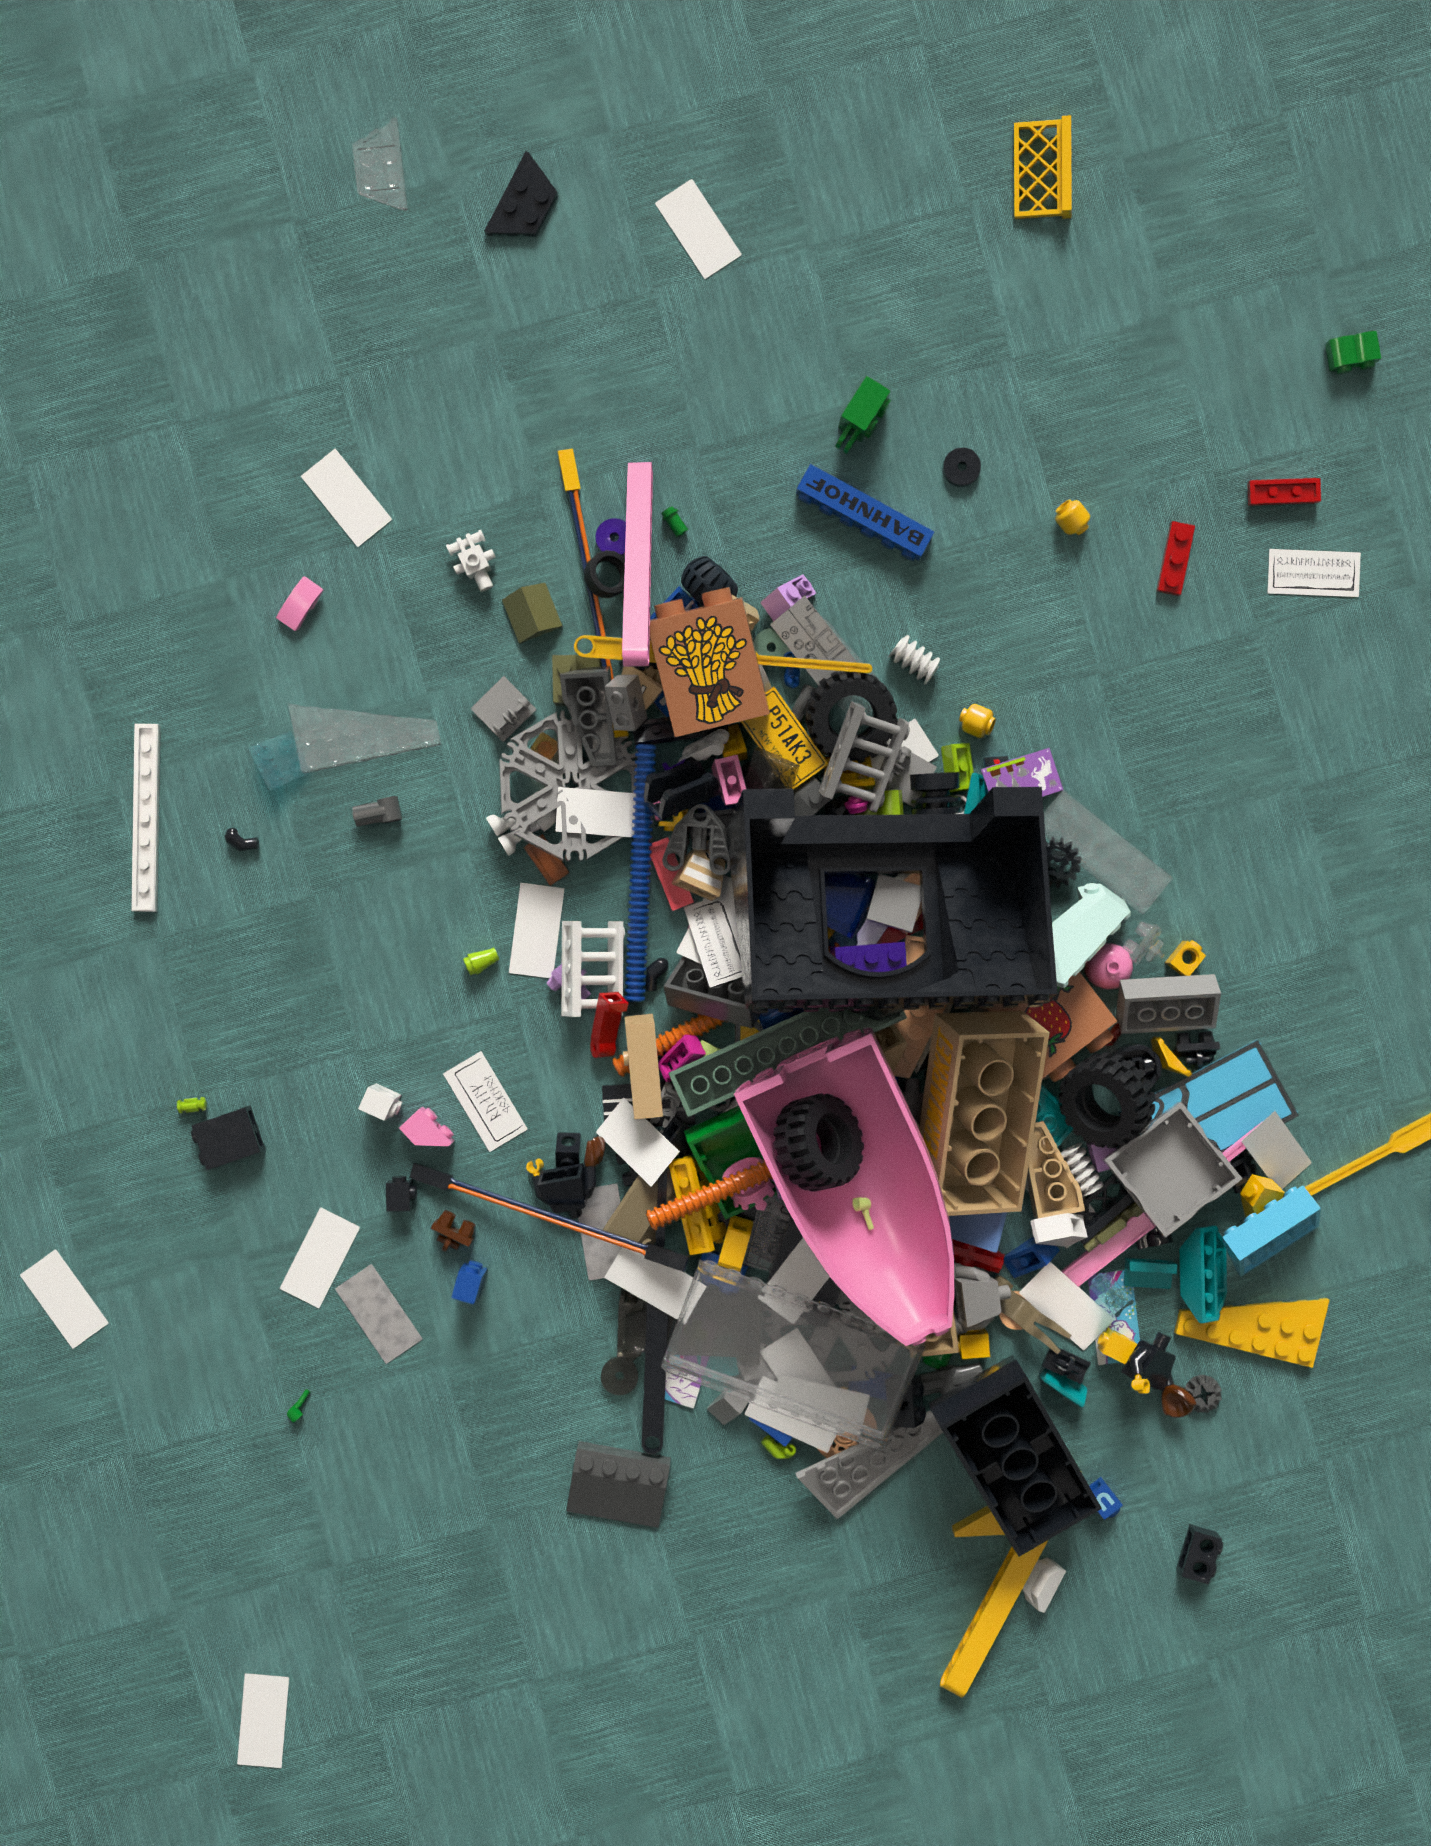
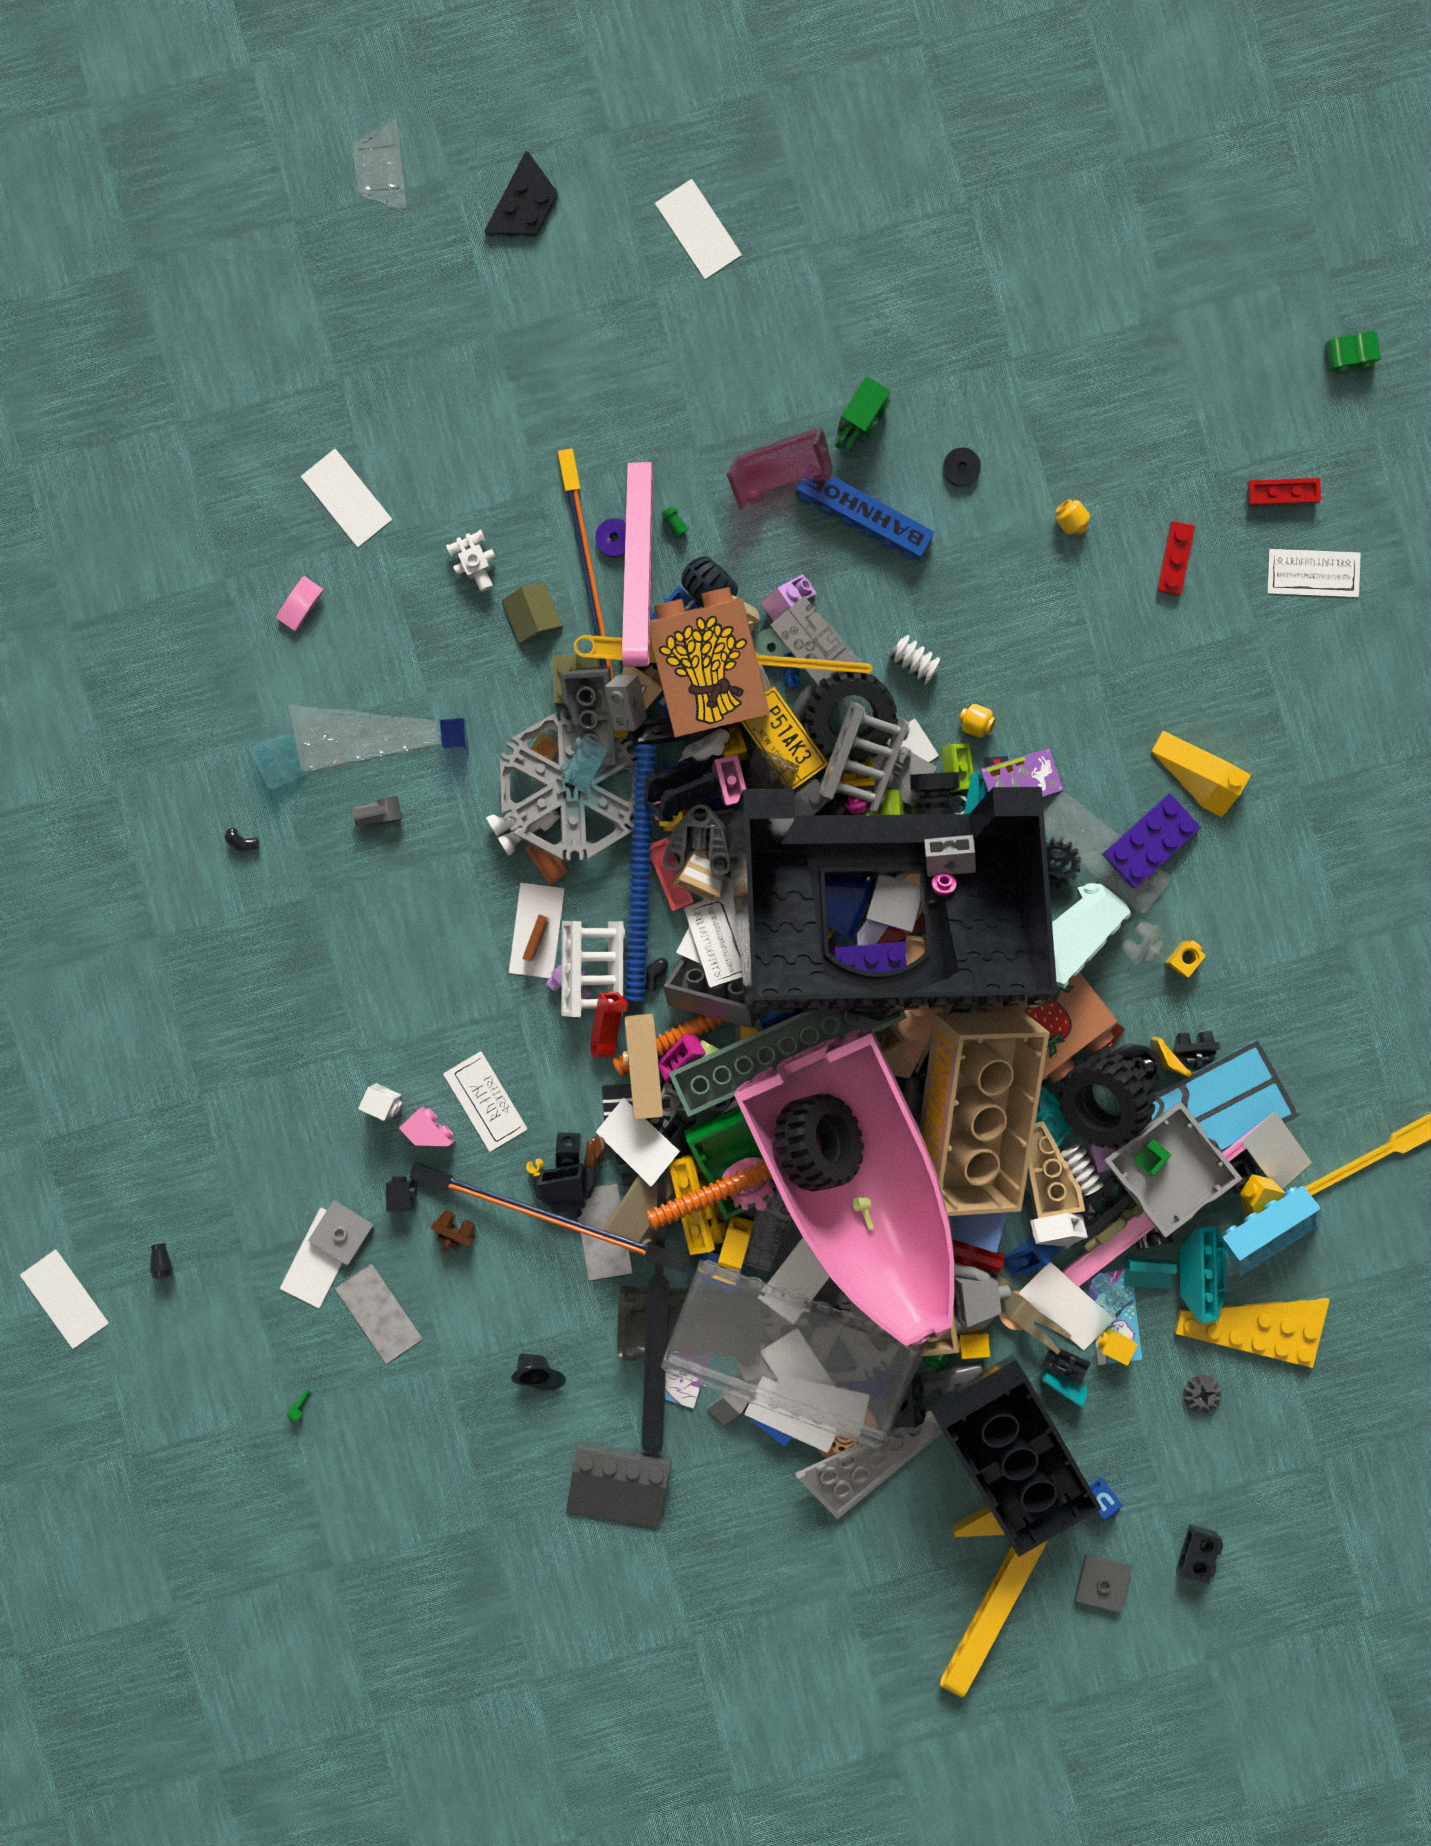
(146, 817): white tile -> none
(160, 1262): none -> black cone
(191, 1105): lime piece -> none
(227, 1138): black panel -> none
(263, 1720): white sticker -> none
(340, 1232): none -> light grey plate
(454, 733): none -> clear blue panel
(469, 1282): blue brick -> none
(479, 961): lime cone -> none
(503, 709): light grey hinge -> none
(535, 938): none -> dark orange tile
(536, 1373): none -> black piece
(584, 762): none -> clear light blue brick
(592, 581): black tyre -> none
(598, 810): white sticker -> none
(615, 1385): clear smoke piece -> none
(650, 1281): white sticker -> none
(777, 1450): lime arm -> none
(779, 465): none -> clear pink windscreen
(943, 889): none -> dark pink plate
(950, 855): none -> light grey brick
(1043, 1583): white slope -> none
(1063, 172): yellow fence -> none
(1103, 1583): none -> dark grey plate
(1109, 966): bright pink cylinder -> none
(1151, 841): none -> dark purple plate
(1151, 1157): none -> green panel
(1151, 1367): black torso -> none
(1168, 1004): light grey brick -> none
(1206, 777): none -> yellow wedge

